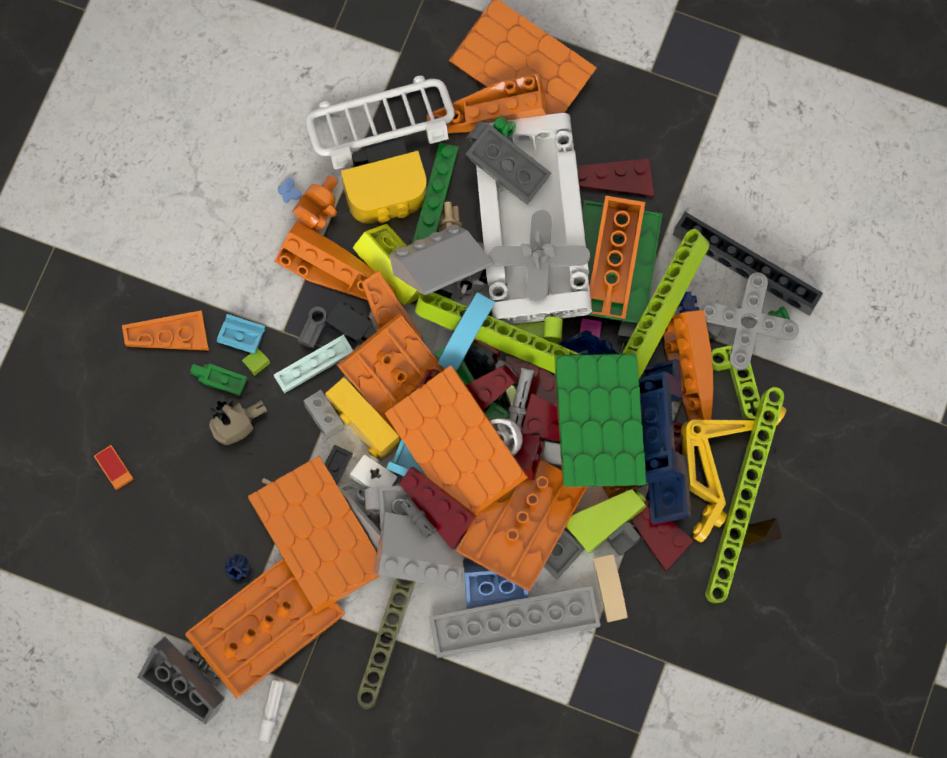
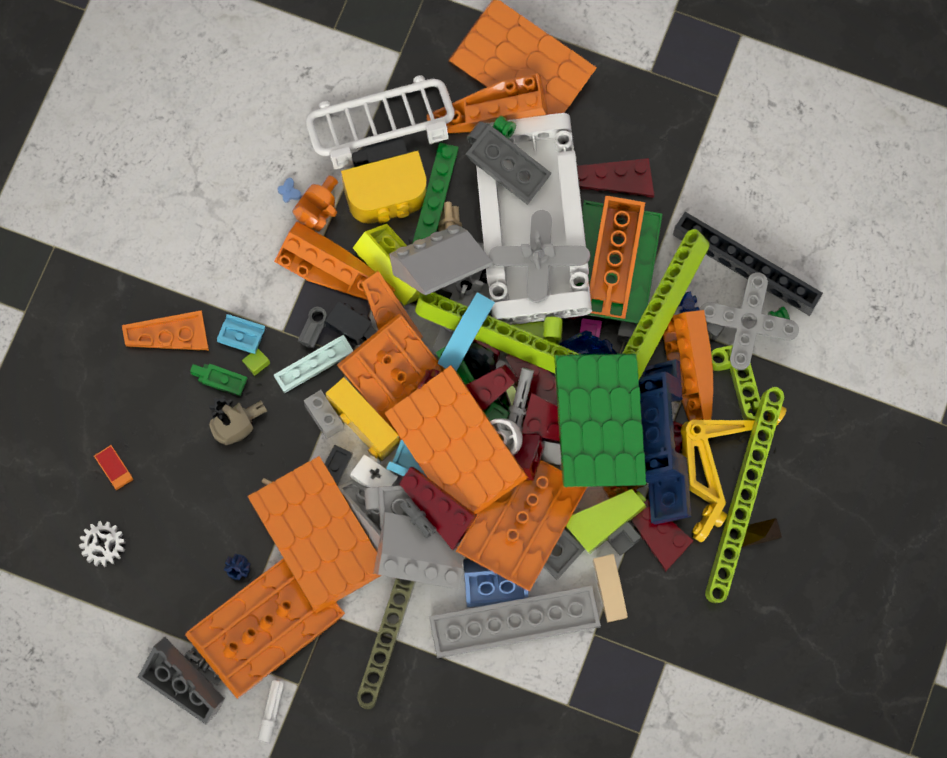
(95, 547): none -> white gear

